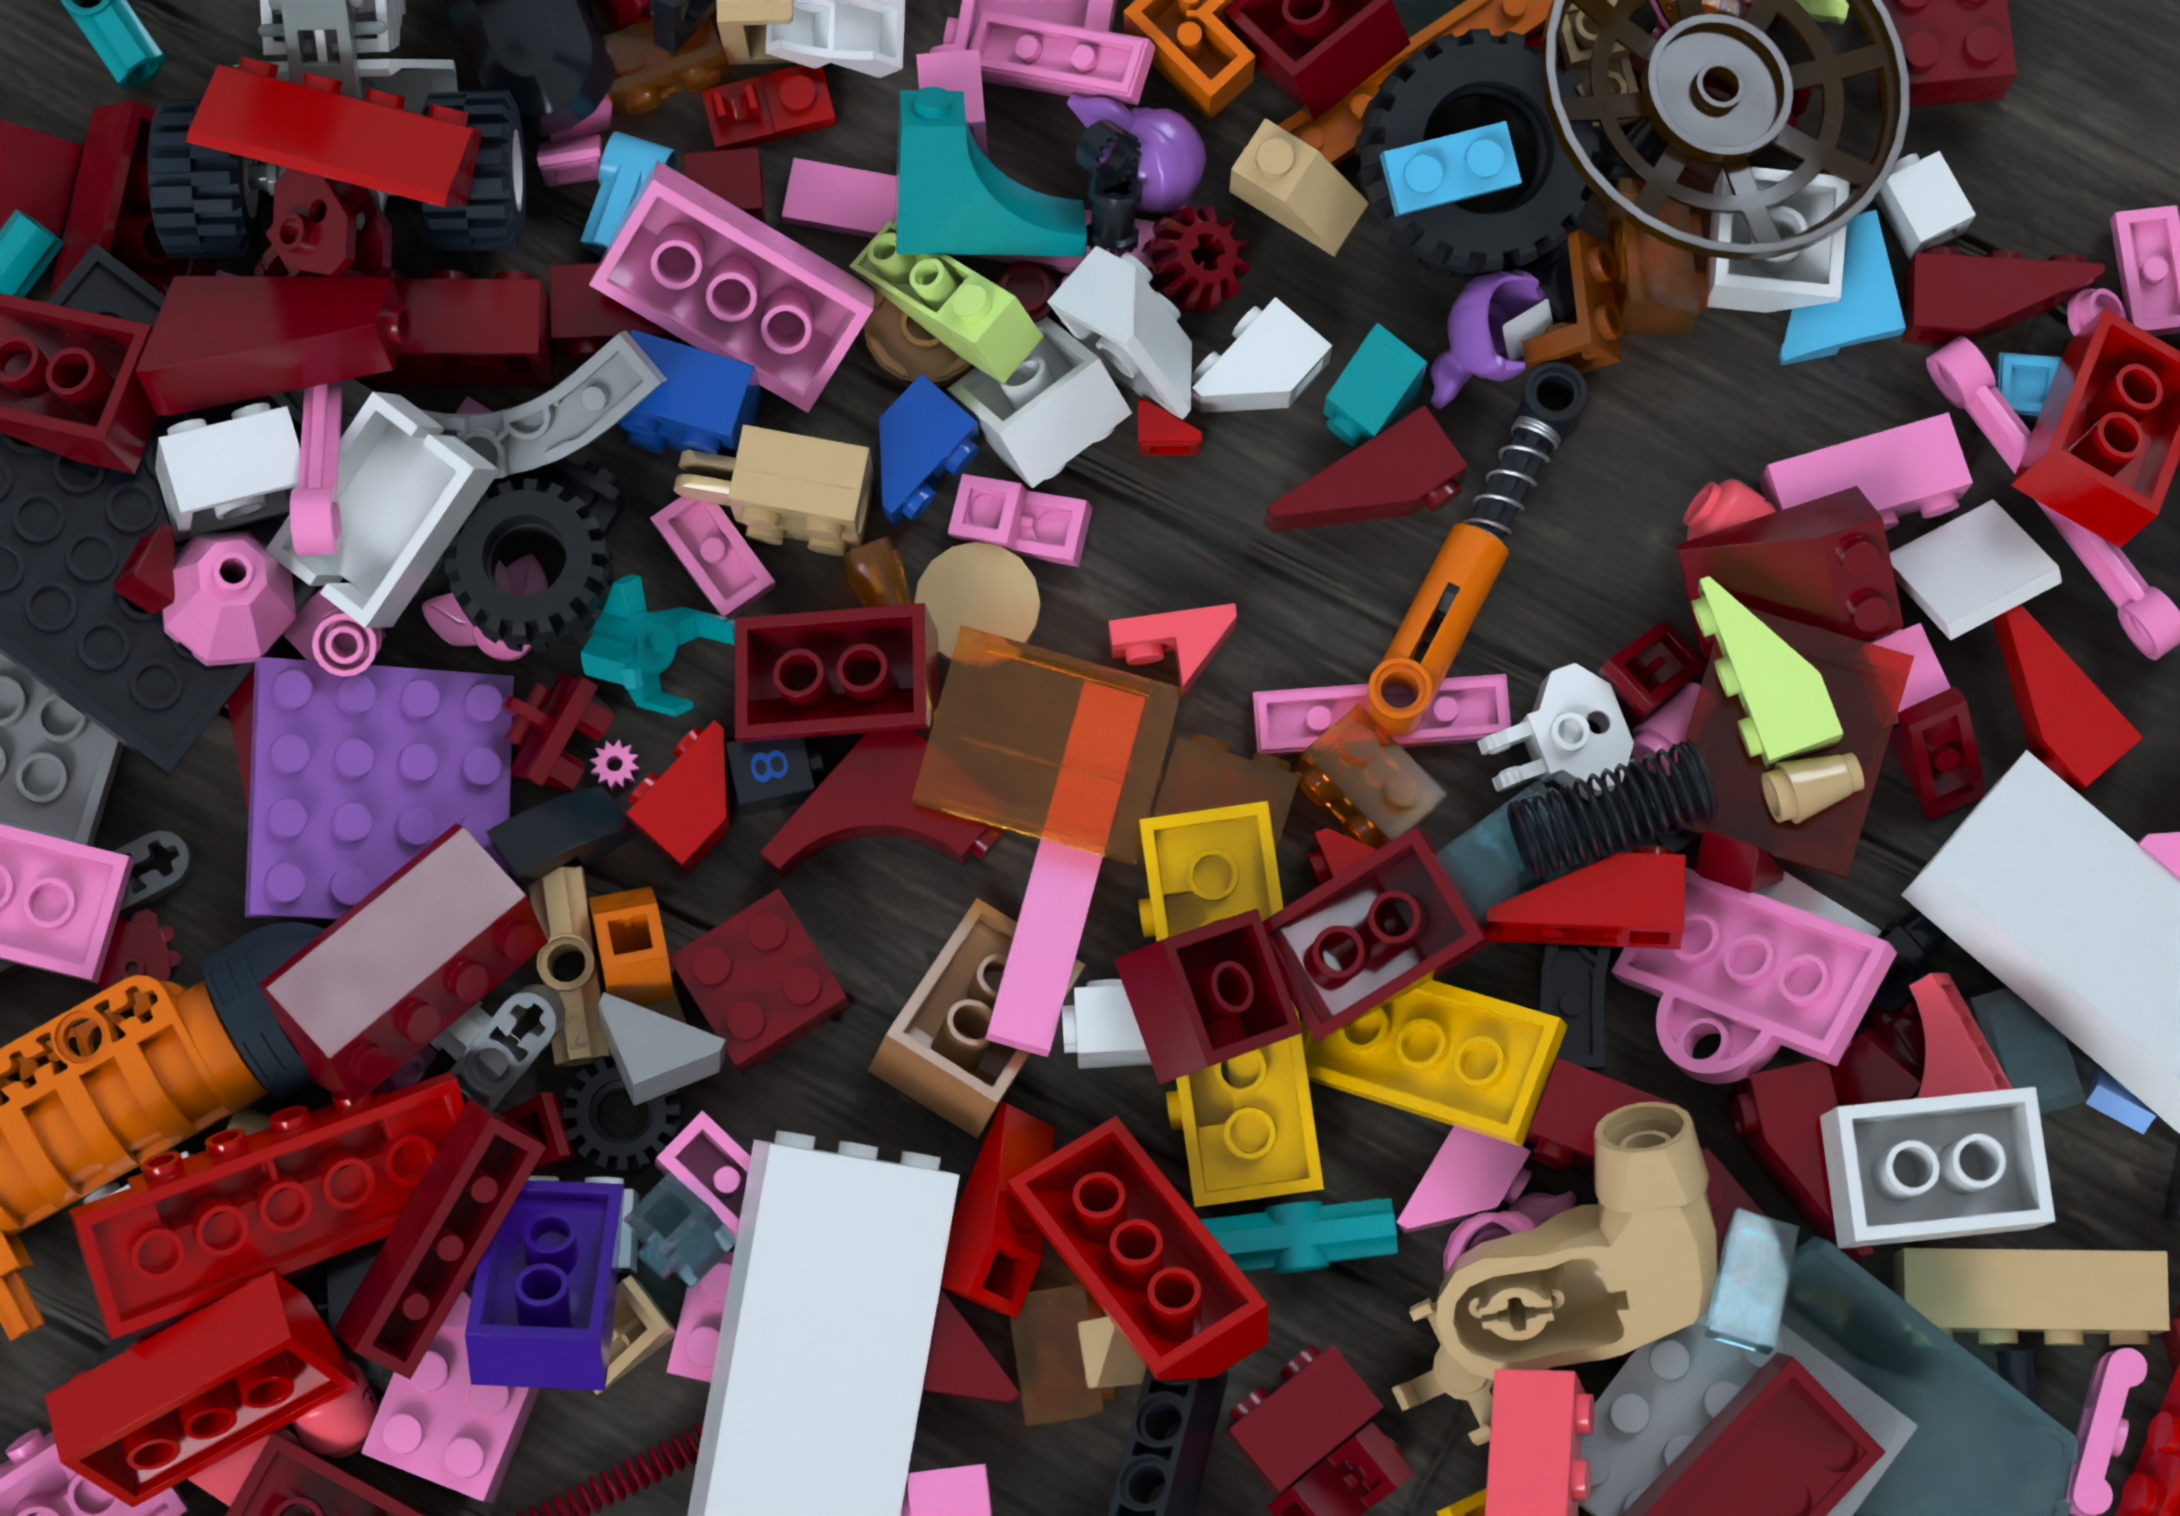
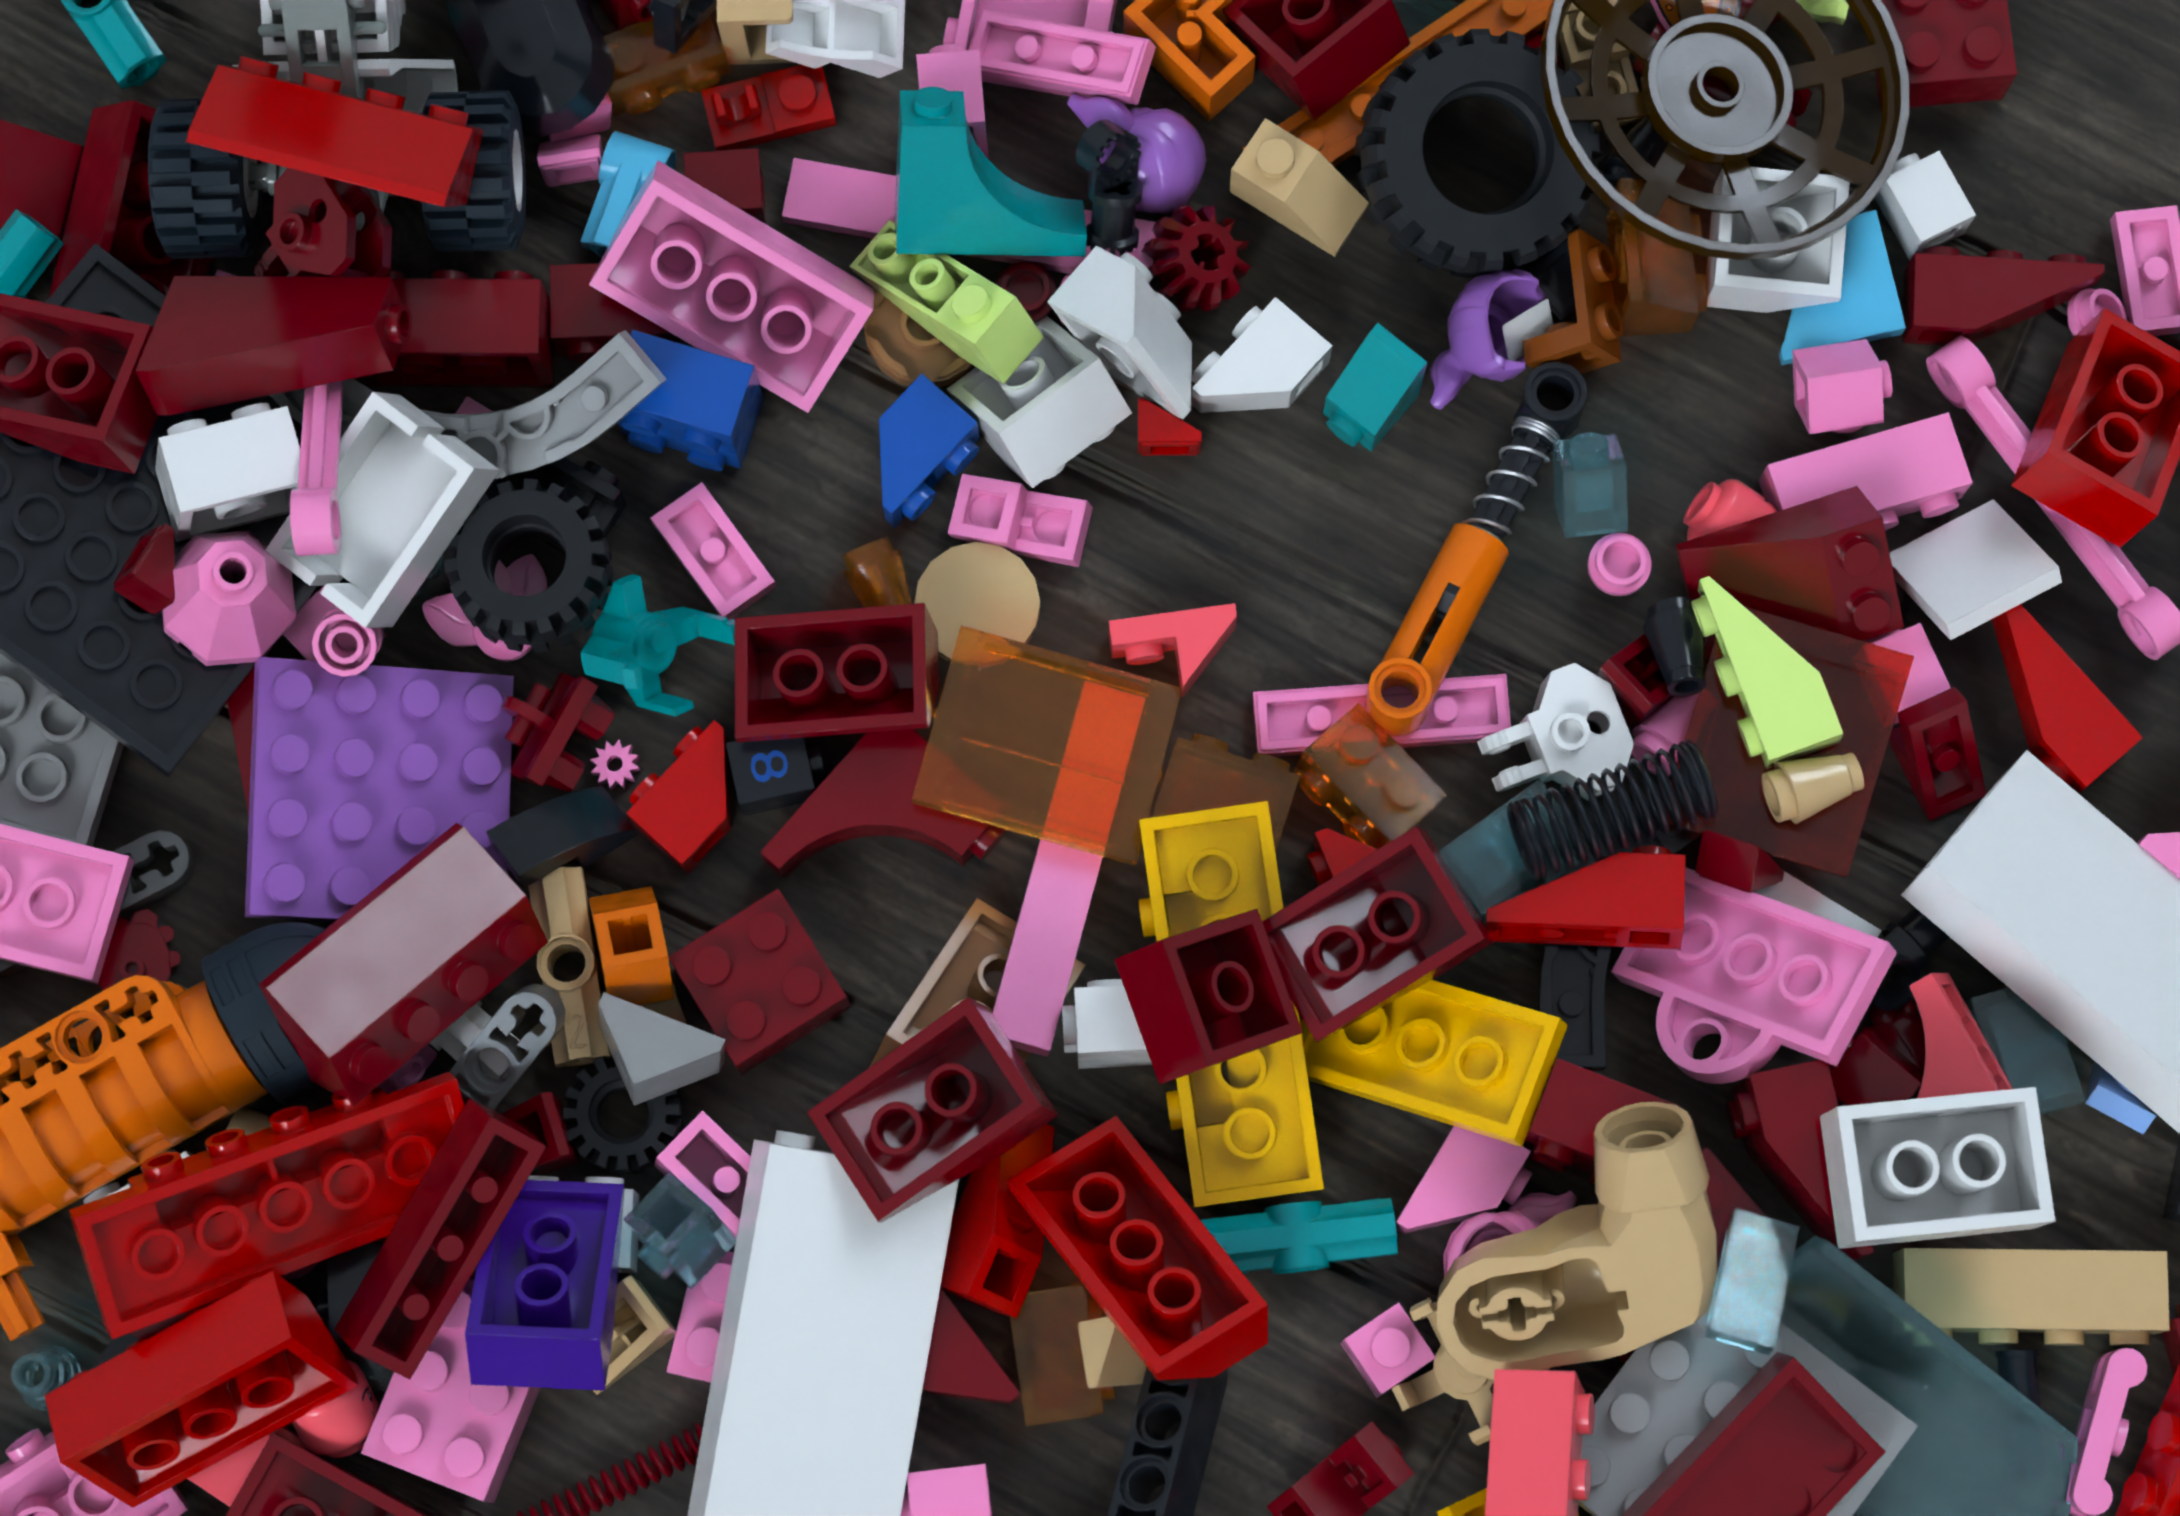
(58, 1367): none -> clear light blue cone
(787, 488): tan brick -> none
(932, 1110): none -> dark red slope
(1302, 1418): dark red brick -> none
(1382, 479): dark red slope -> none
(1387, 1350): none -> bright pink brick
(1450, 168): medium azure plate -> none
(1590, 485): none -> clear light blue brick
(1619, 564): none -> bright pink plate
(1677, 645): none -> black cone
(1840, 386): none -> bright pink brick
(2025, 381): medium azure tile -> none

